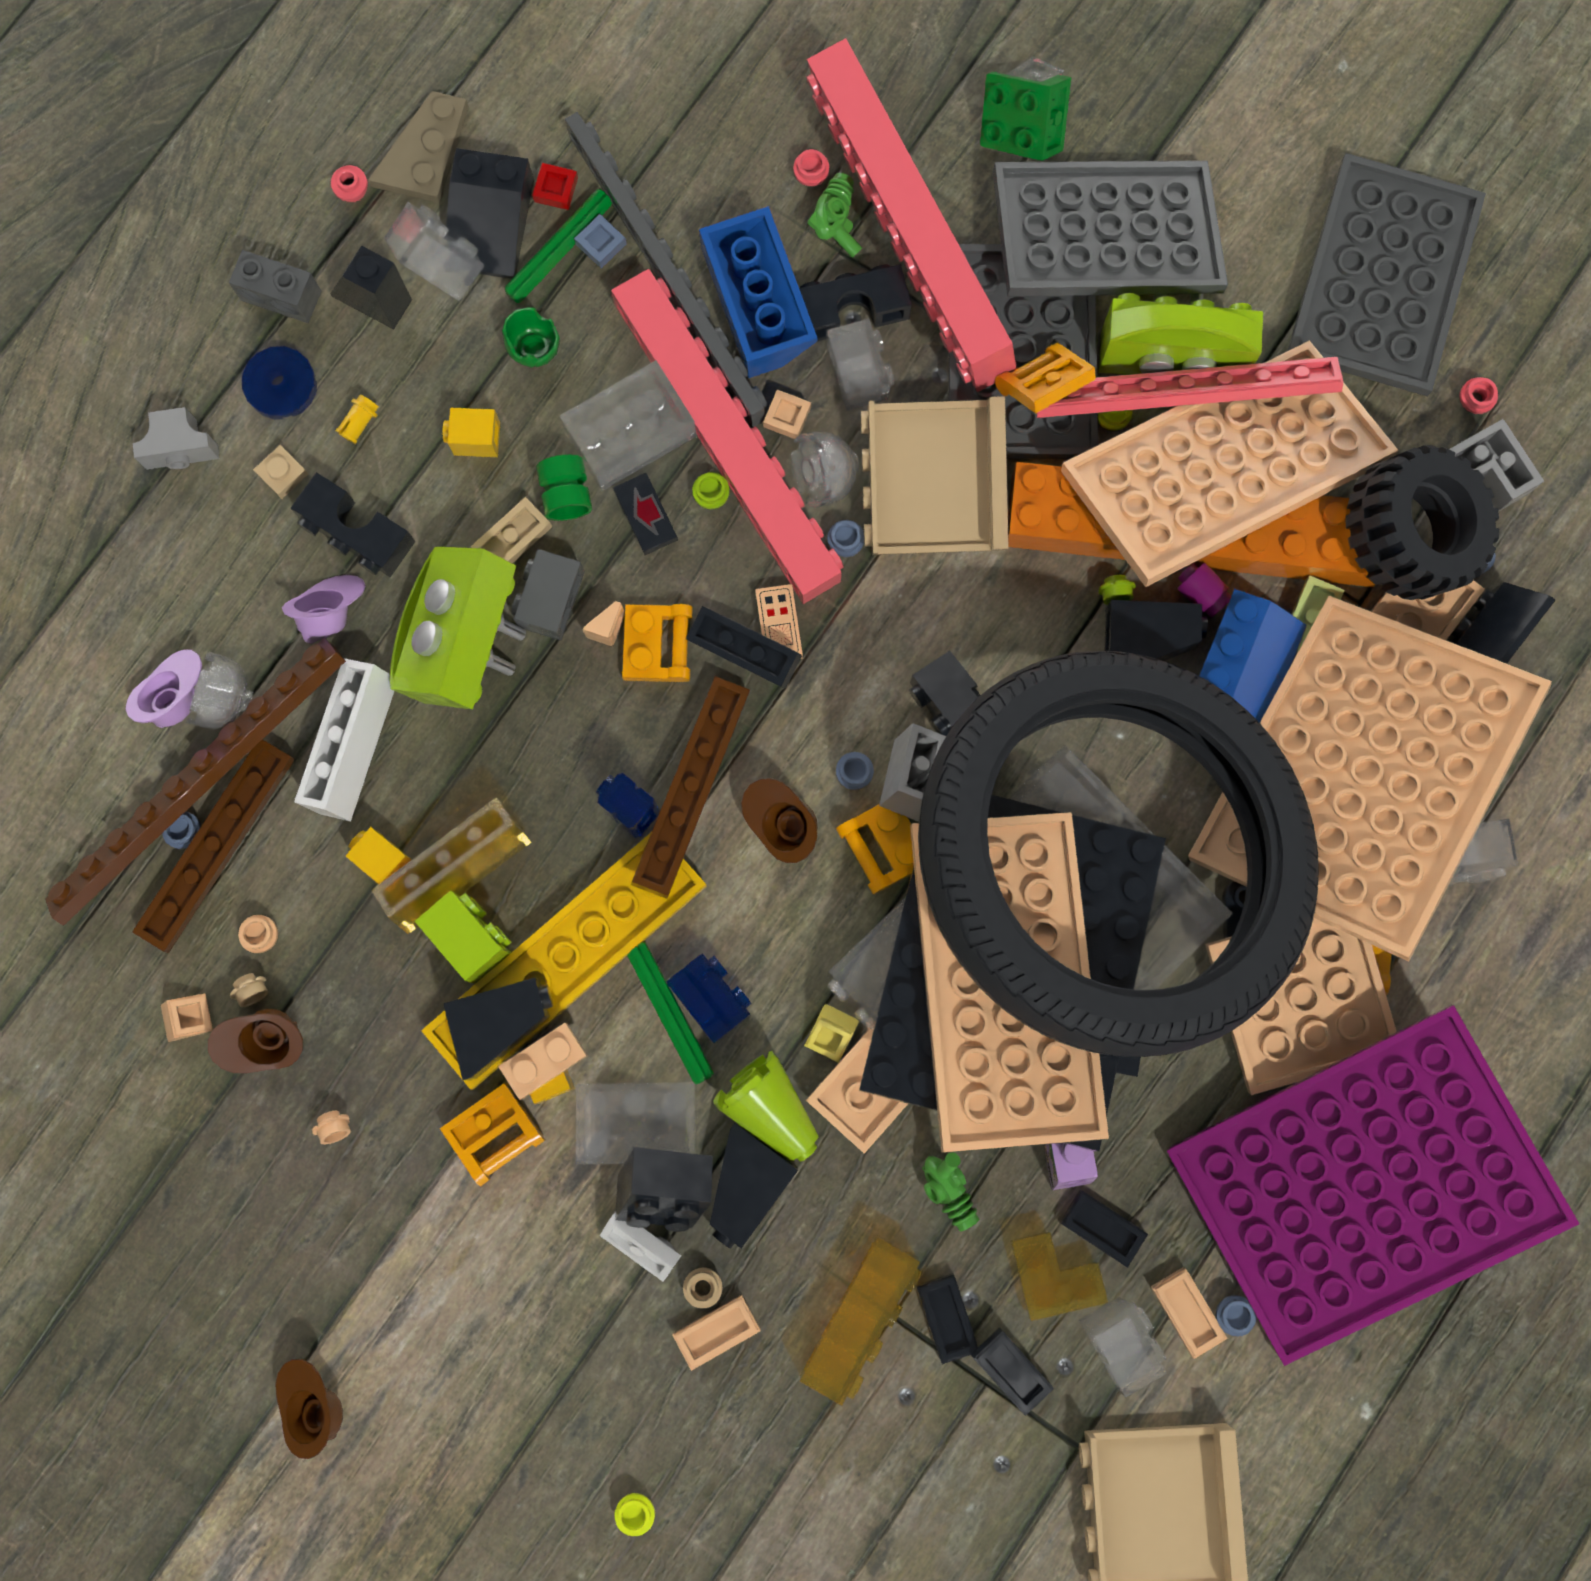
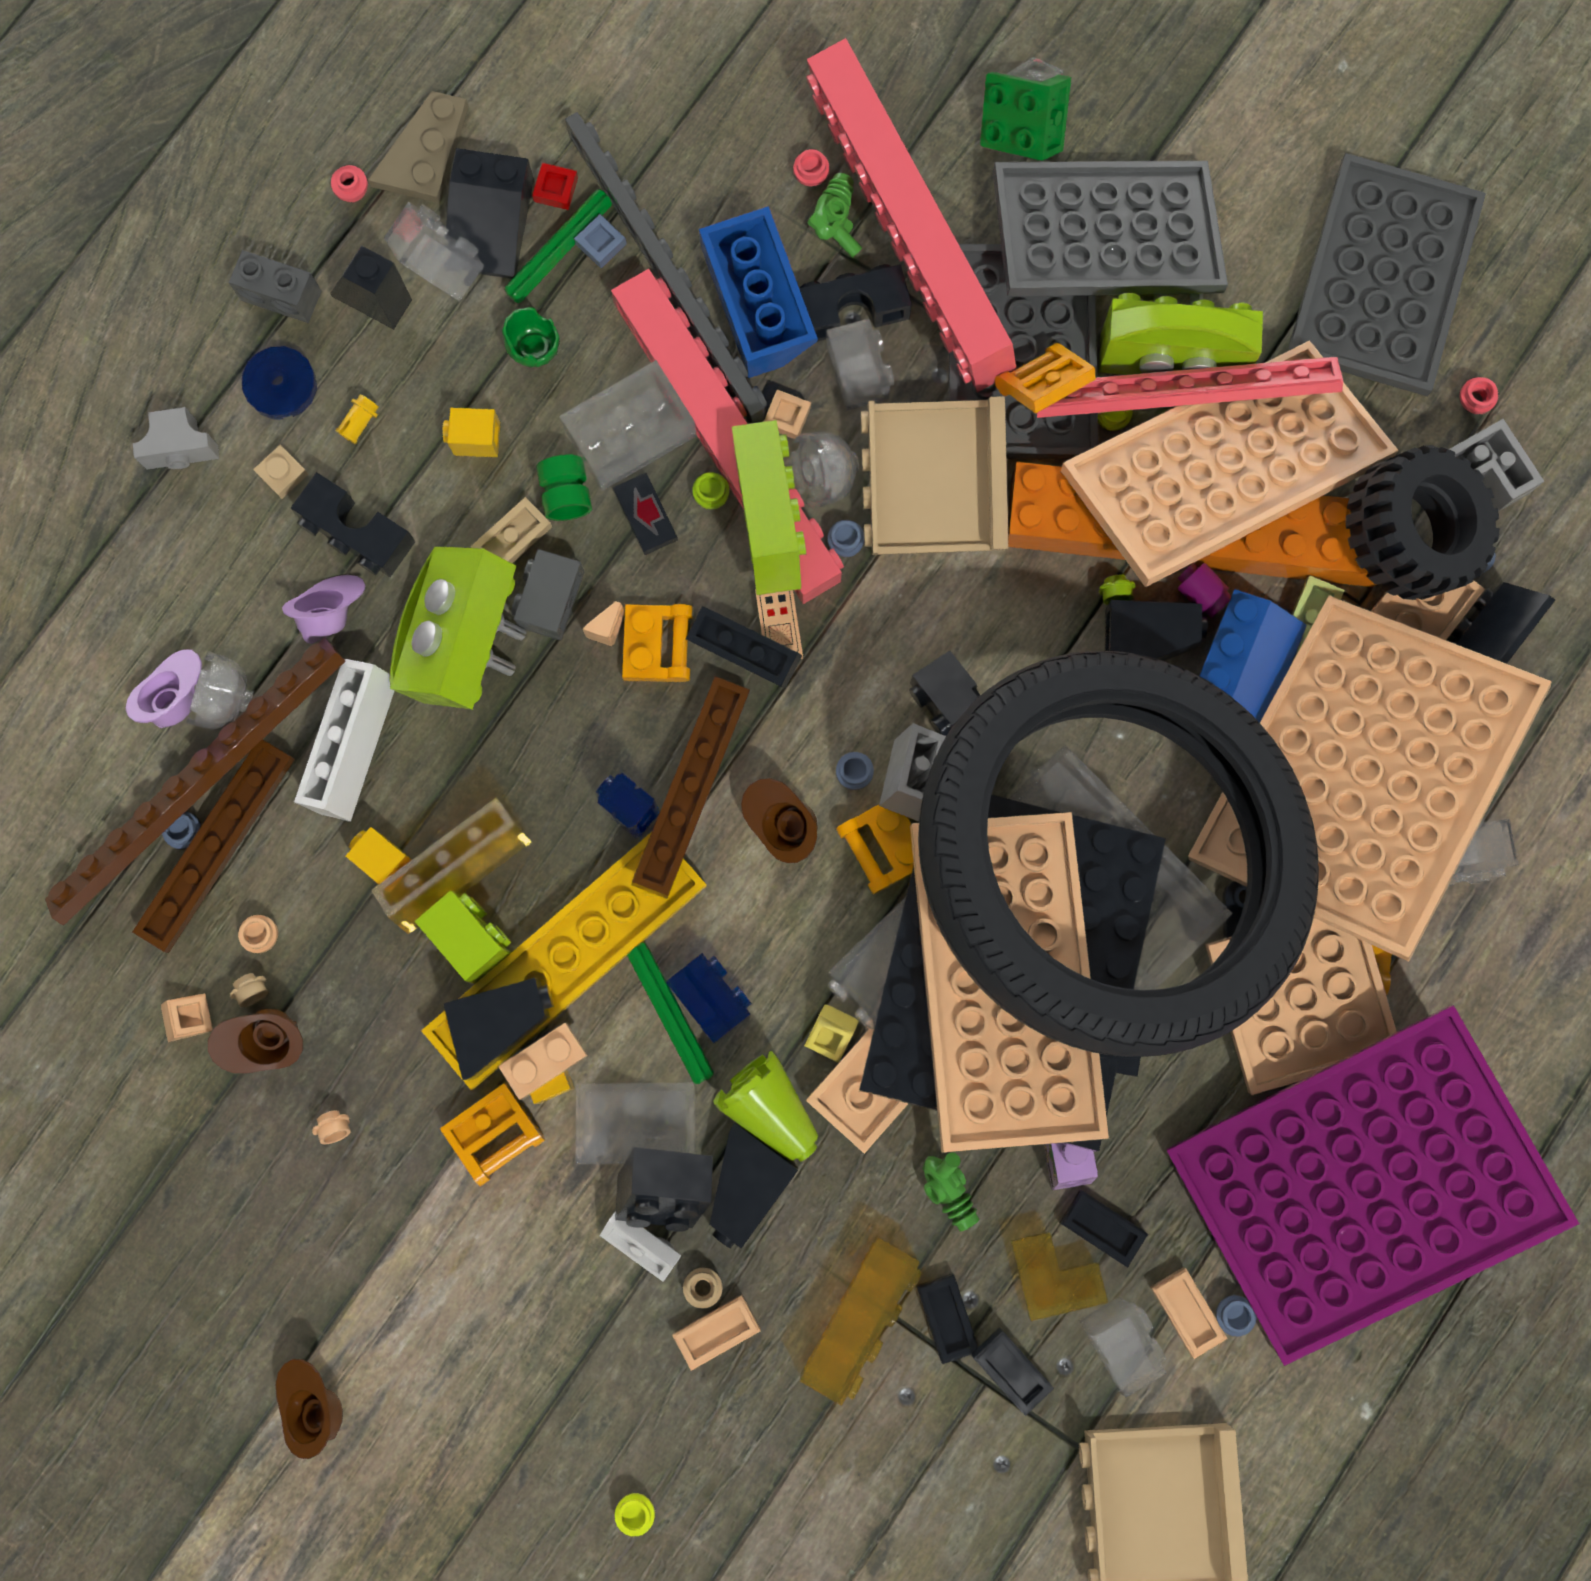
(768, 506): none -> lime wedge

